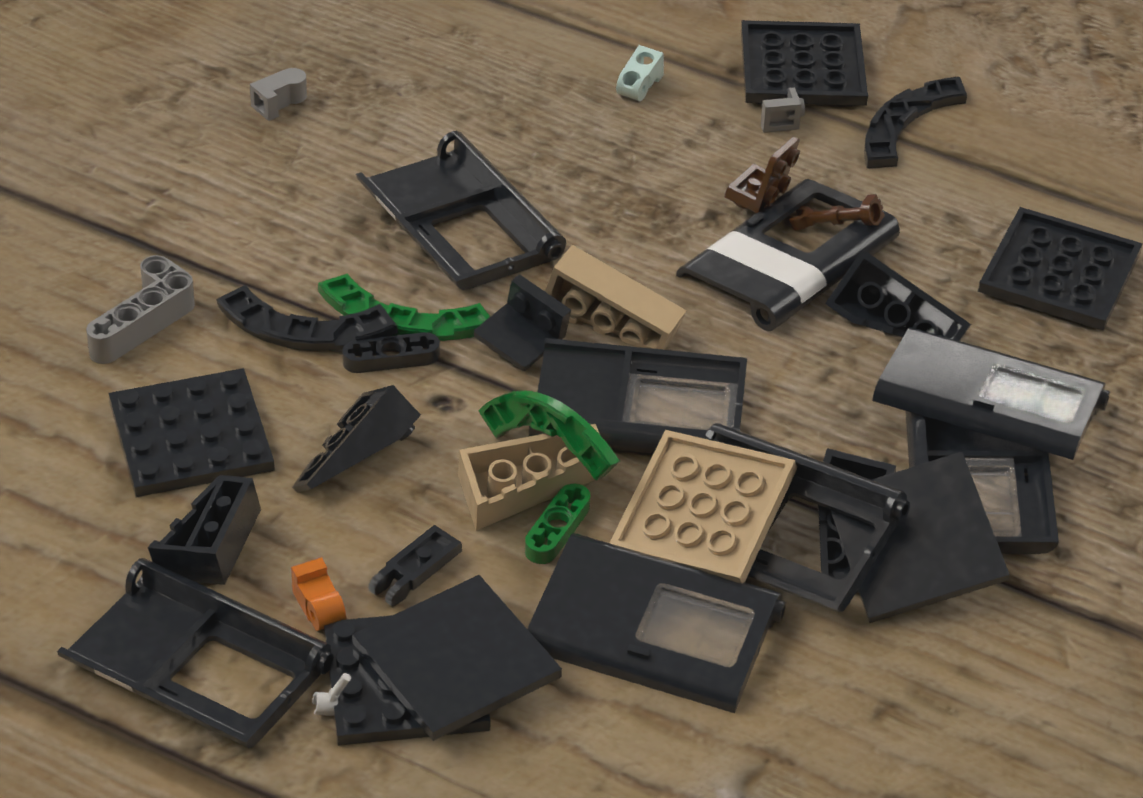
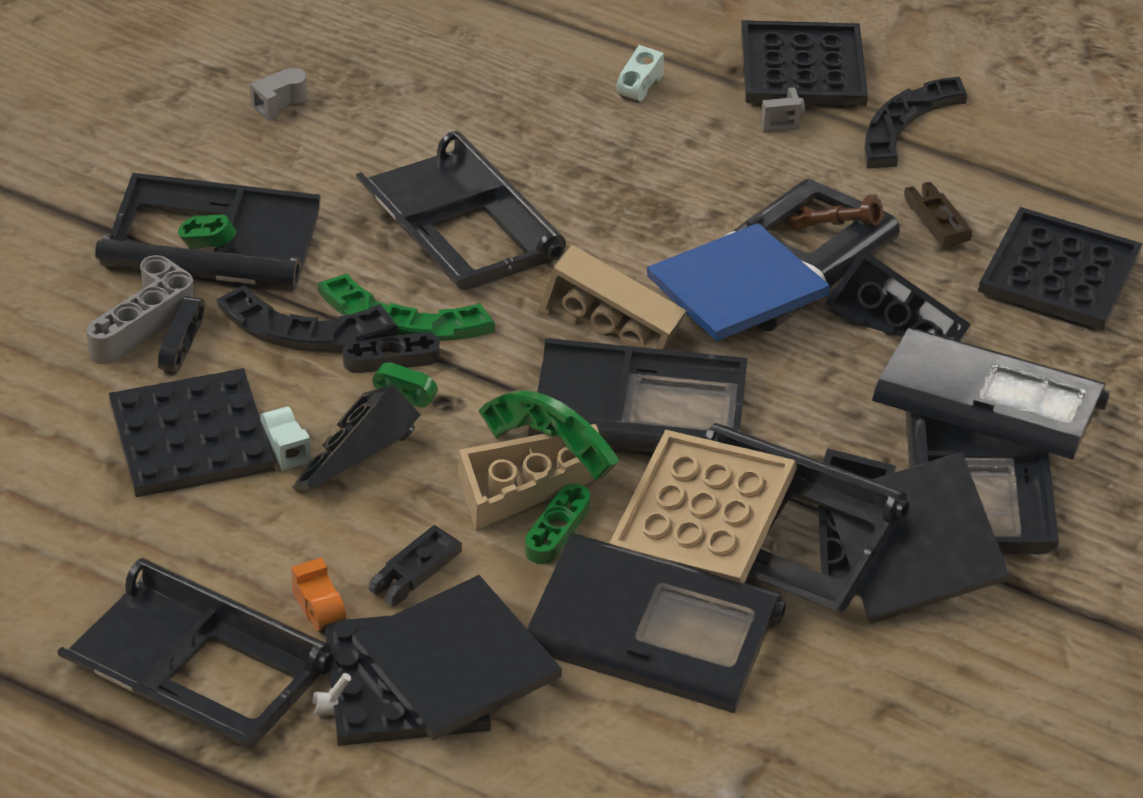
(181, 334): none -> black beam
(206, 231): none -> green beam
(212, 533): black wedge -> none
(269, 223): none -> black piece
(283, 434): none -> light aqua leg
(413, 385): none -> green beam
(523, 324): black bracket -> none
(737, 281): none -> blue tile
(761, 186): reddish brown bracket -> none
(938, 215): none -> dark brown hinge

